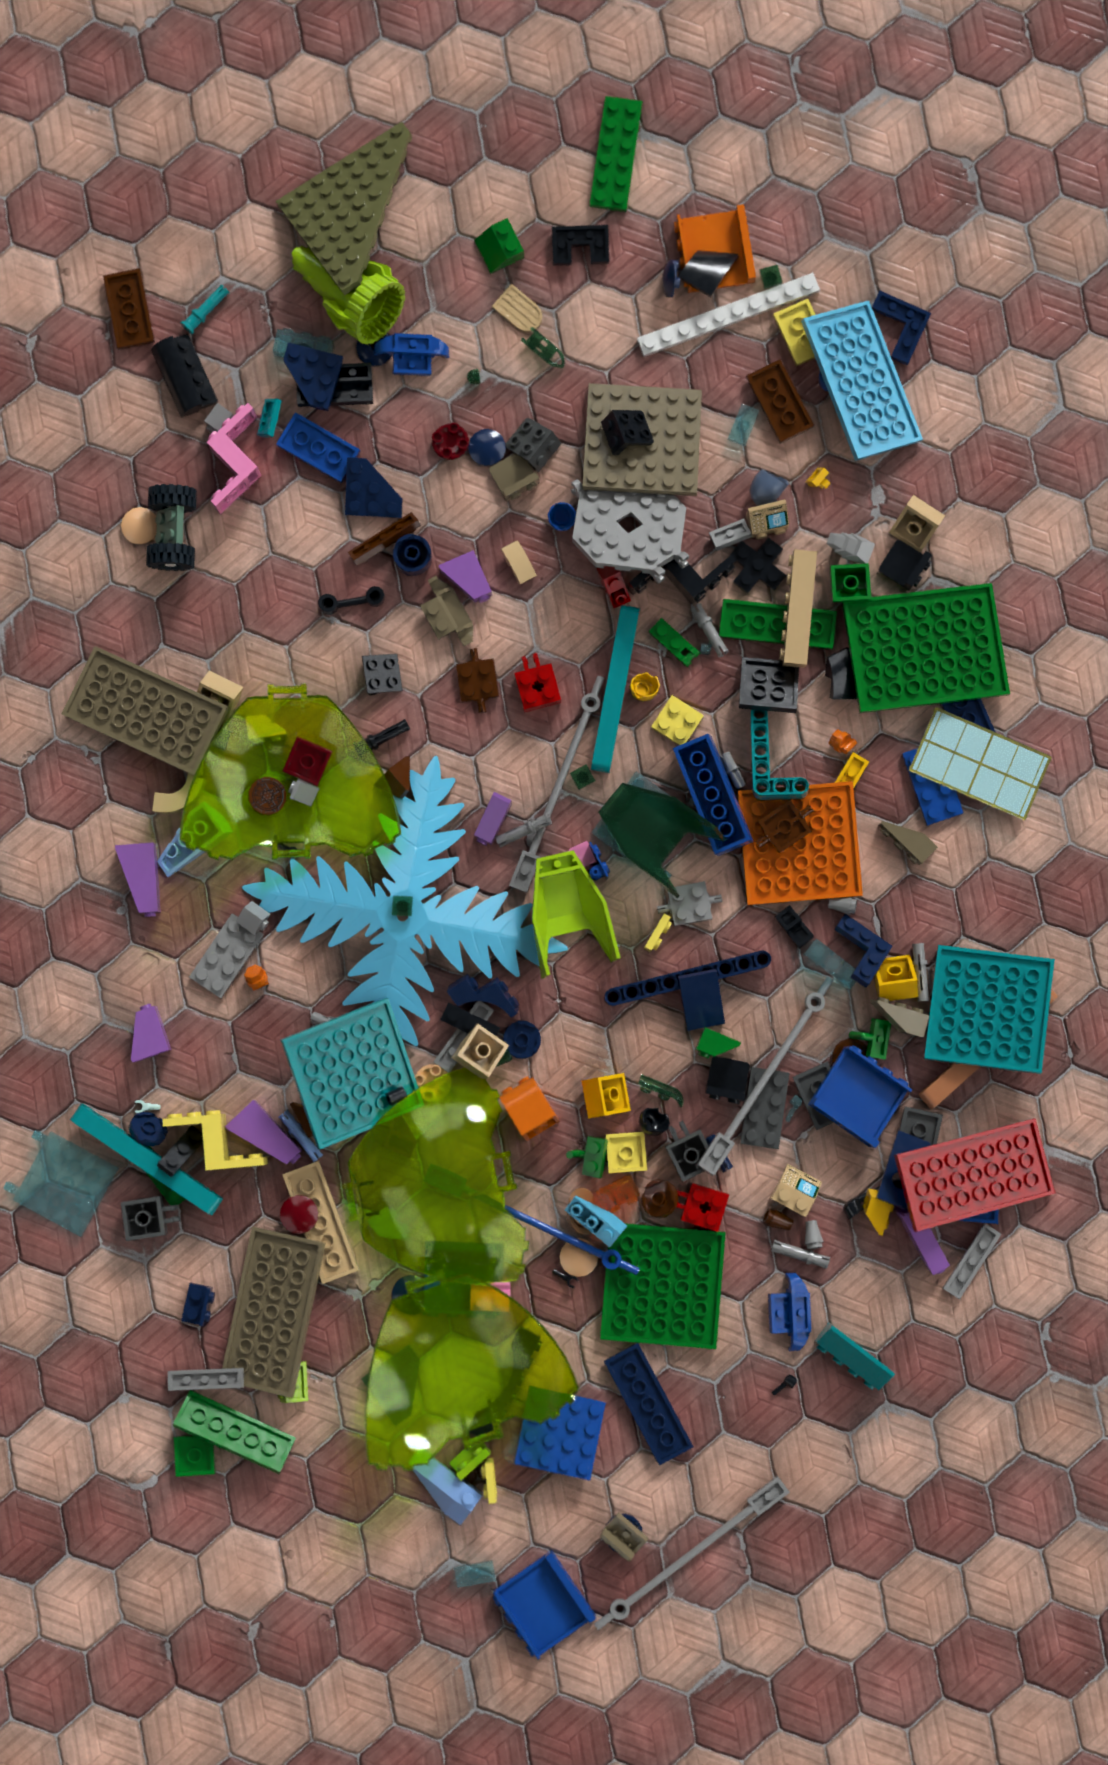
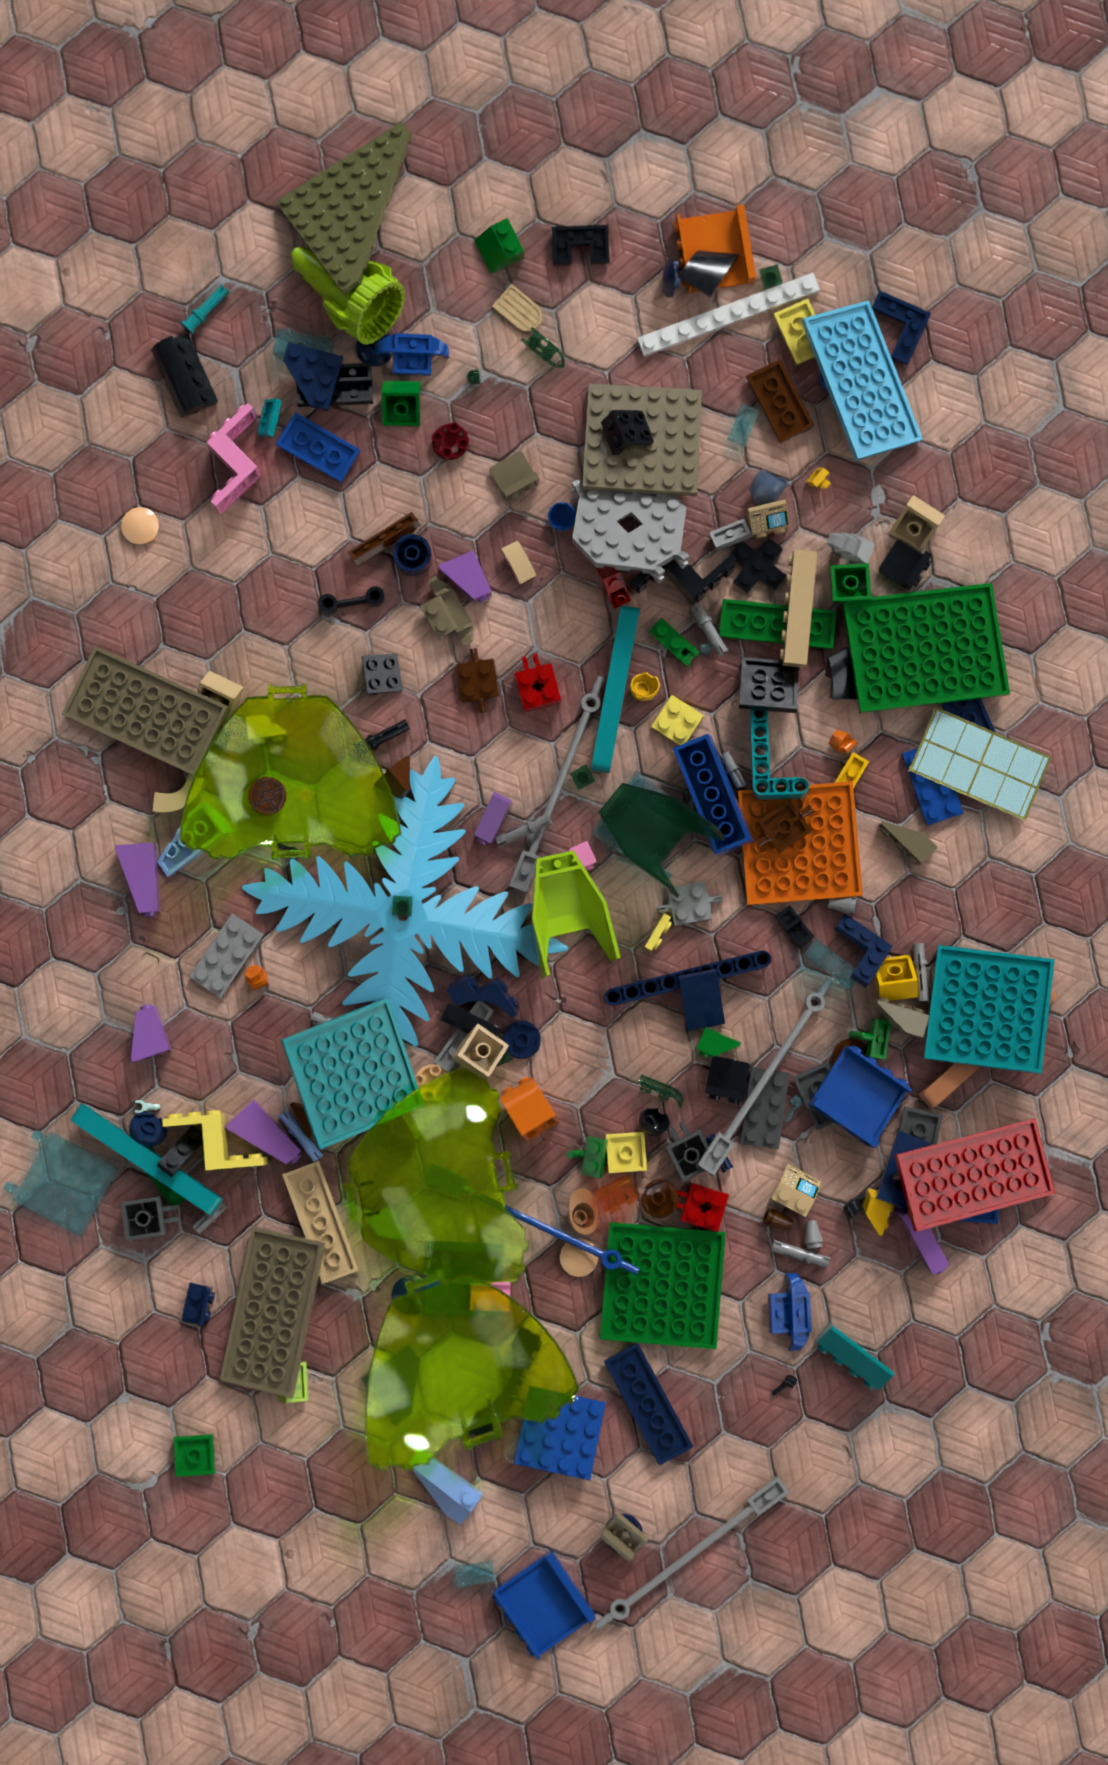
(129, 308): reddish brown plate -> none
(171, 504): black plate -> none
(206, 1379): light grey plate -> none
(207, 1219): none -> light grey axle
(216, 418): light grey brick -> none
(234, 1431): green plate -> none
(253, 918): light grey brick -> none
(299, 1214): dark red dish -> none
(303, 792): light grey slope -> none
(307, 761): dark red tile -> none
(369, 491): dark blue plate -> none
(396, 1095): black hinge -> none
(401, 403): none -> green slope
(469, 1460): lime bracket -> none
(487, 447): dark blue dish -> none
(488, 1473): light yellow plate -> none
(533, 443): dark grey bracket -> none
(565, 1277): black hand -> none
(596, 1219): medium azure slope -> none
(600, 870): blue hinge -> none
(606, 1095): yellow slope -> none
(615, 154): green plate -> none
(971, 1261): light grey plate -> none

